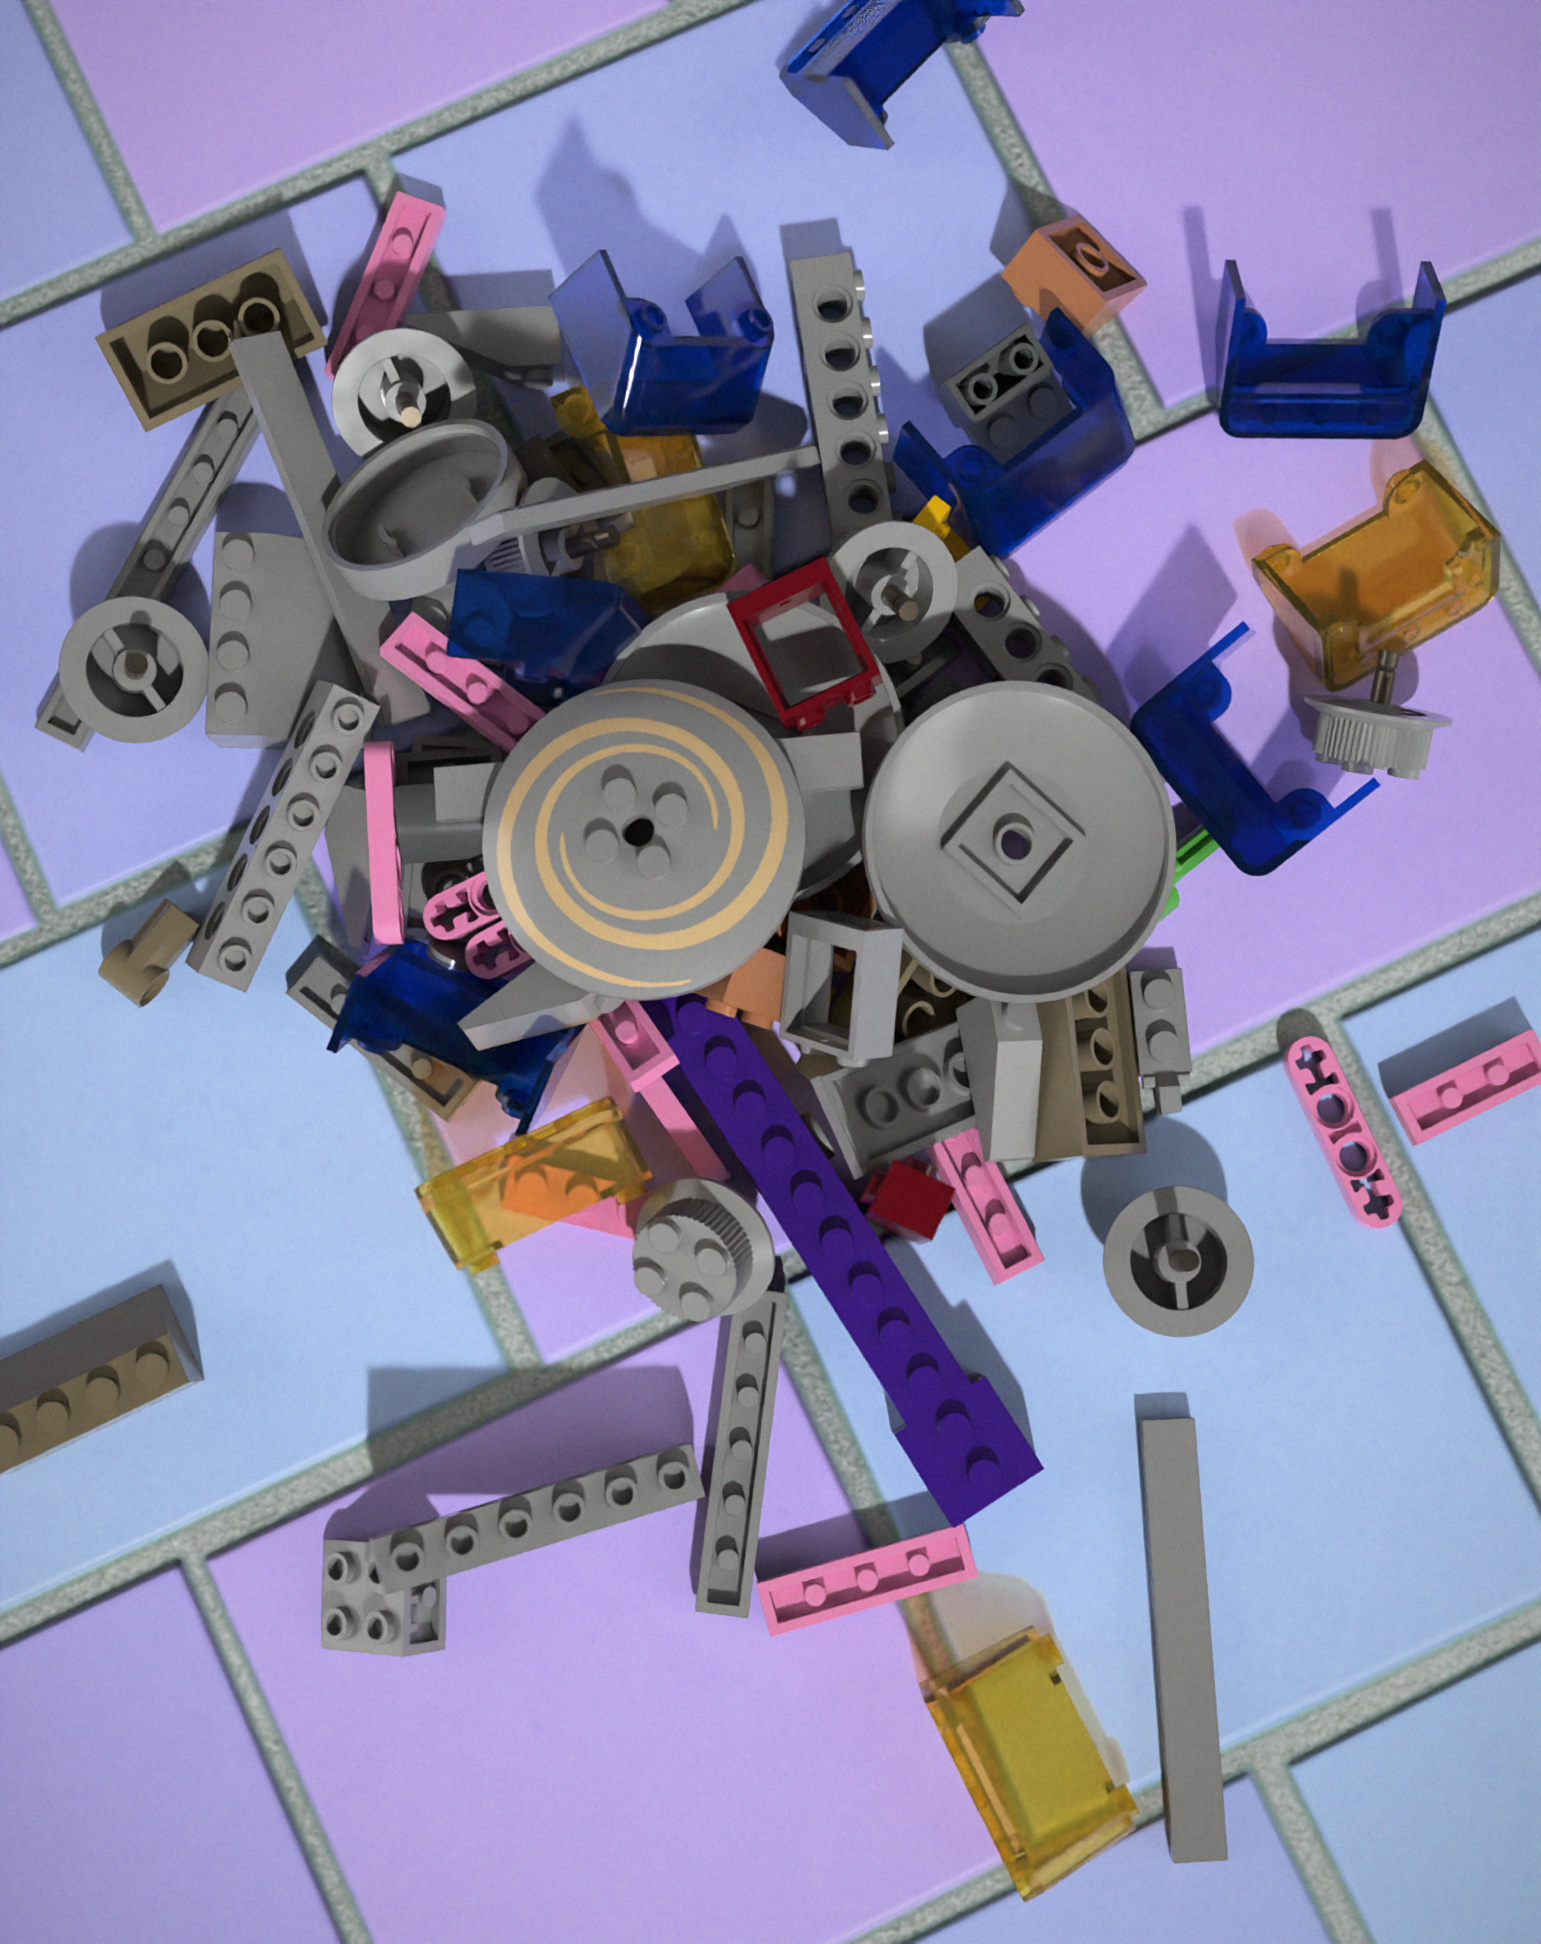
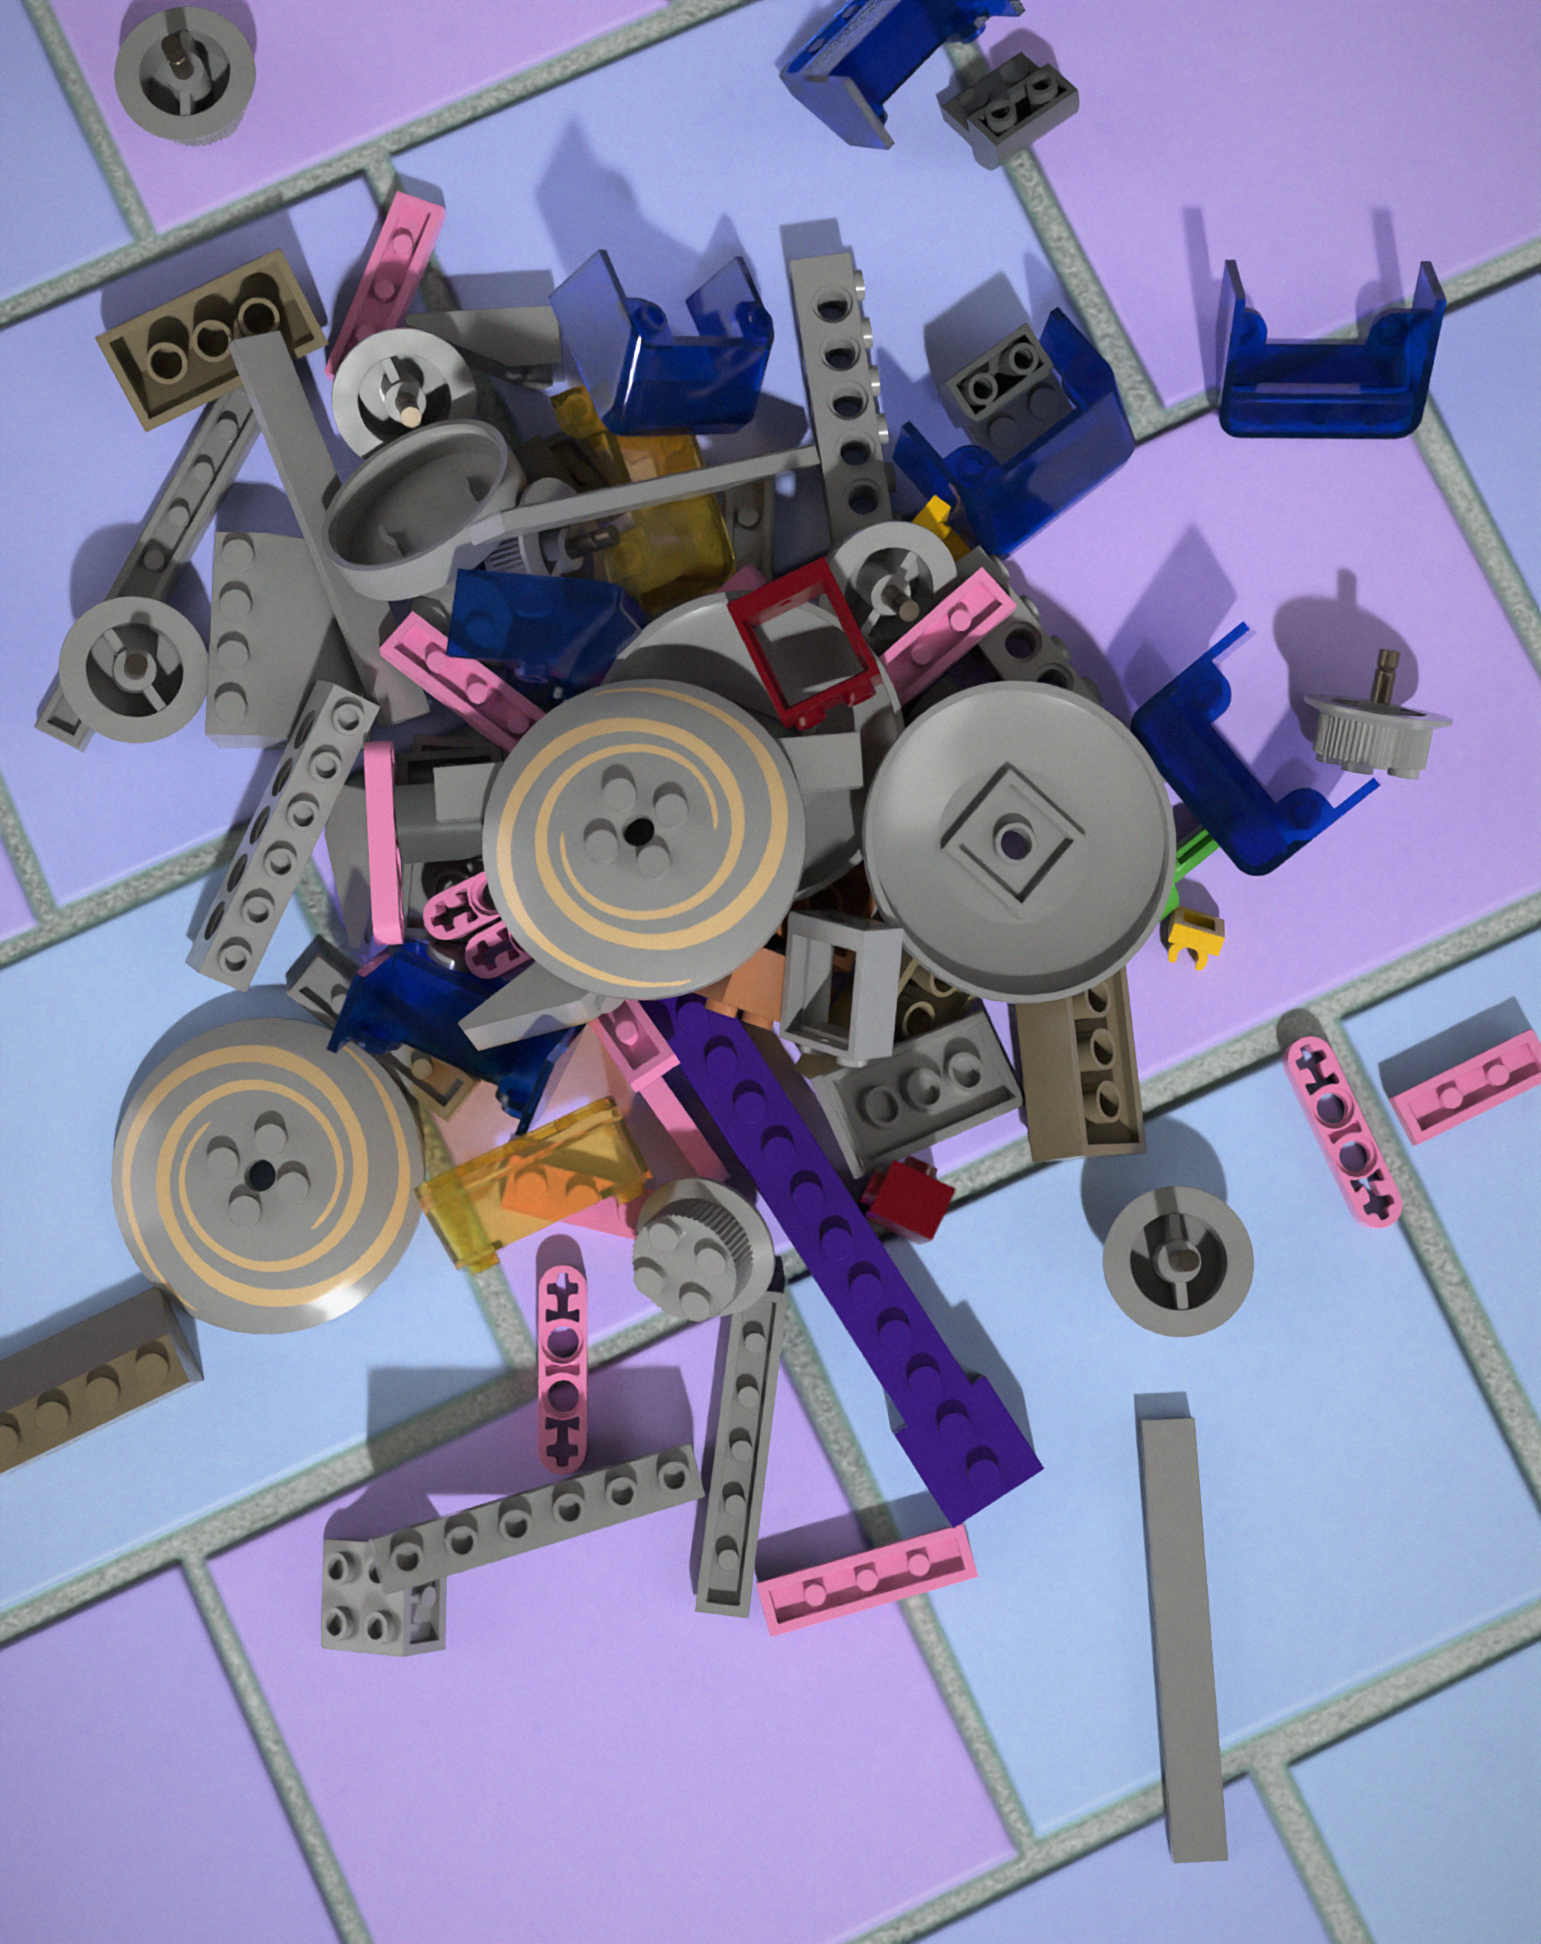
(141, 965): dark tan piece -> none
(186, 76): none -> light grey piece
(340, 1193): none -> light grey dish
(555, 1368): none -> bright pink beam
(818, 1134): light grey piece -> none
(946, 635): none -> bright pink plate
(985, 1207): bright pink plate -> none
(1003, 1071): light grey slope -> none
(1011, 109): none -> dark grey brick
(1028, 1760): clear yellow windscreen -> none
(1072, 270): nougat slope -> none
(1161, 1035): light grey hinge -> none
(1195, 931): none -> yellow tile
(1385, 580): clear yellow windscreen -> none

